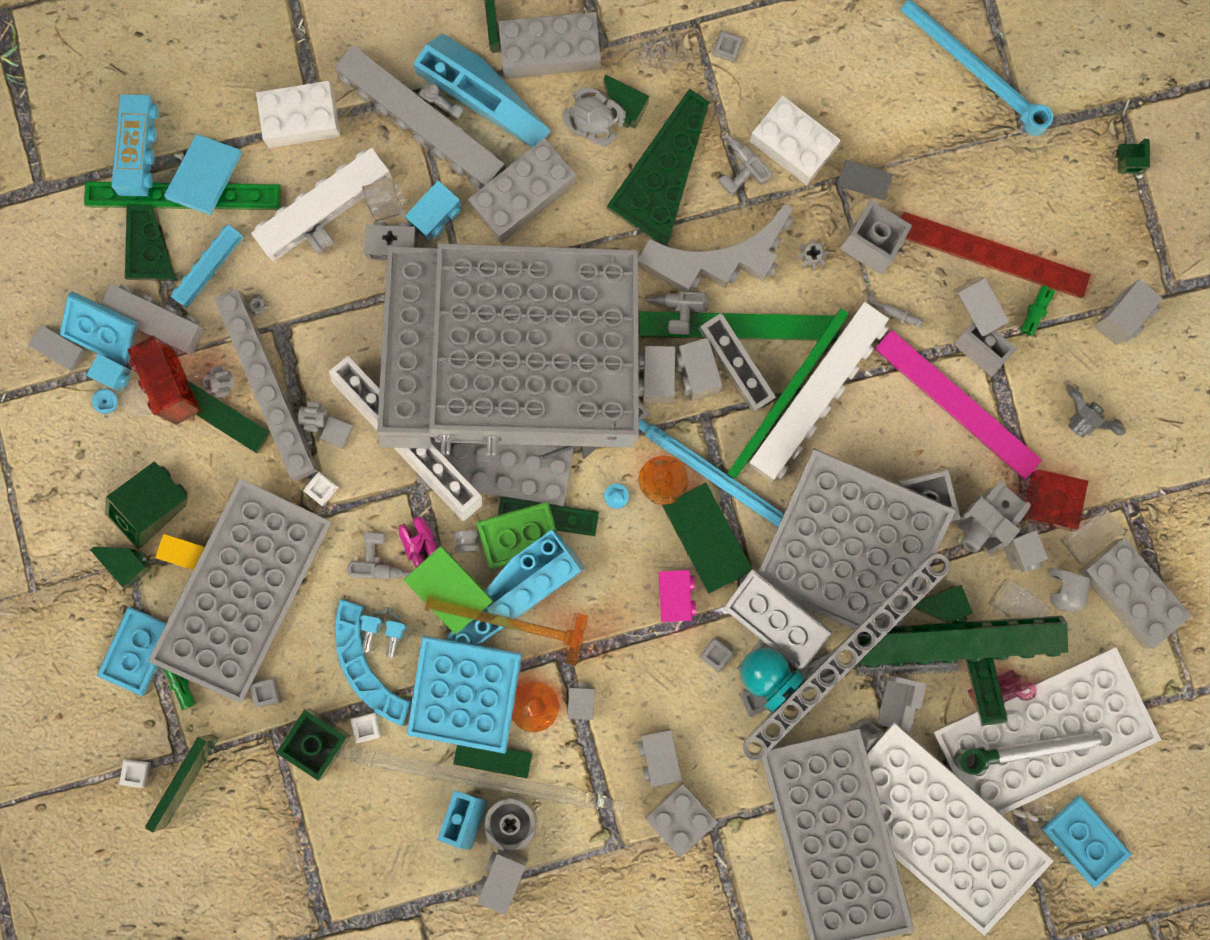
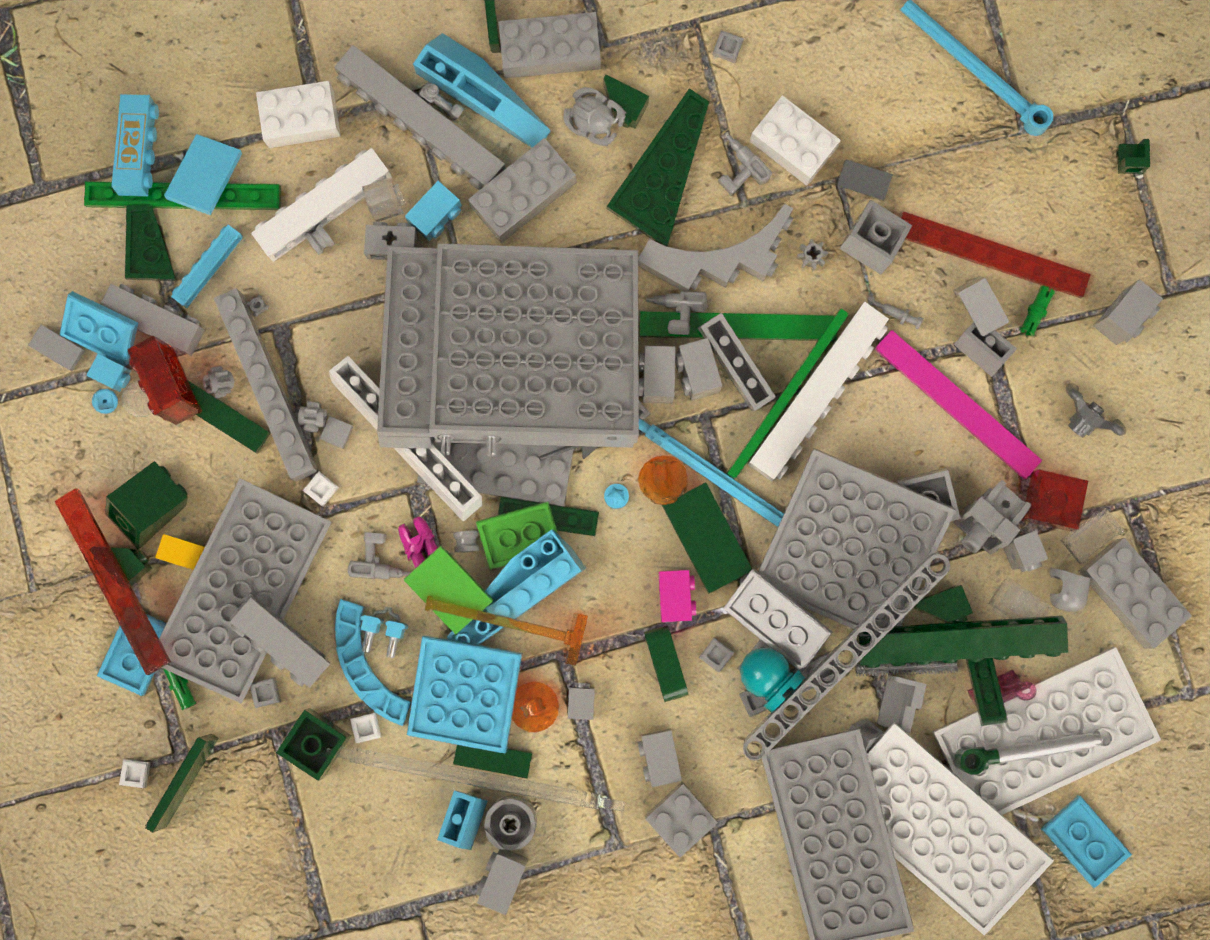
(112, 581): none -> clear red tile
(279, 640): none -> light grey brick
(666, 663): none -> dark green beam

